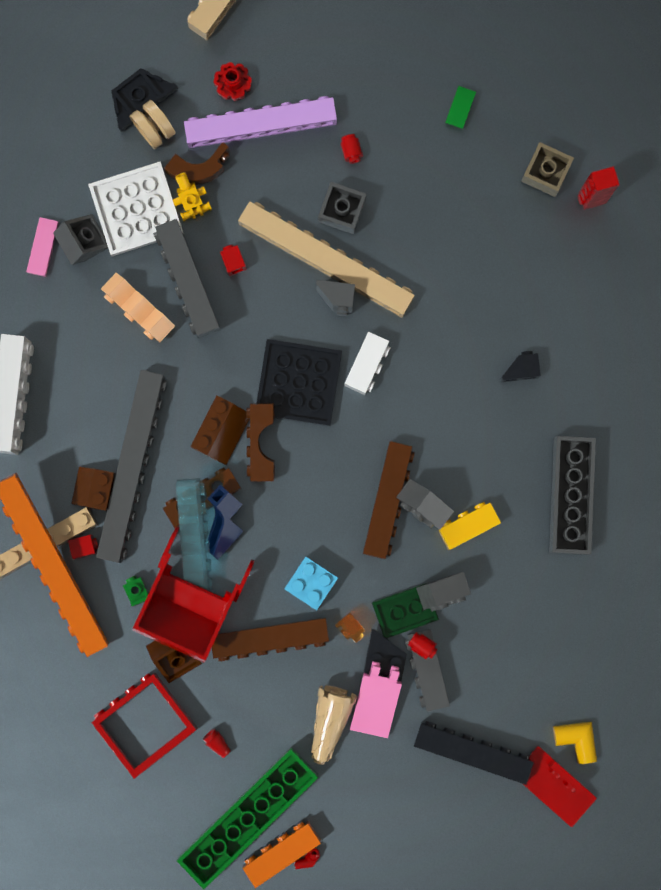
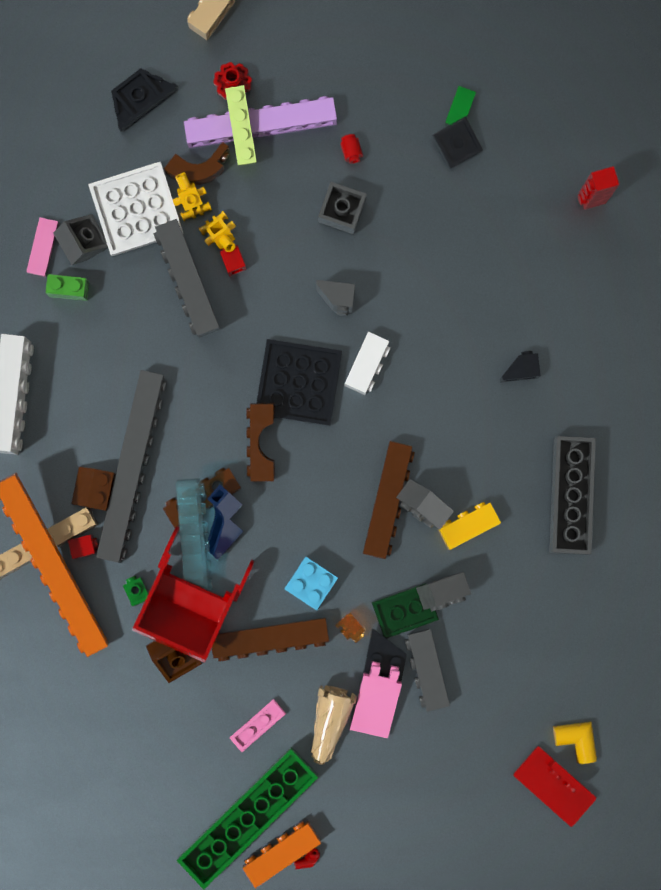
(67, 287): none -> bright green brick
(130, 693): red window -> none
(137, 308): light nougat brick -> none
(154, 123): tan wheel -> none
(216, 742): red cone -> none
(219, 232): none -> yellow piece
(220, 430): reddish brown slope -> none
(240, 125): none -> yellowish green arch
(257, 725): none -> bright pink tile
(326, 259): tan brick -> none
(423, 646): red brick -> none
(457, 142): none -> black plate
(474, 753): black brick -> none
(547, 169): dark tan brick -> none

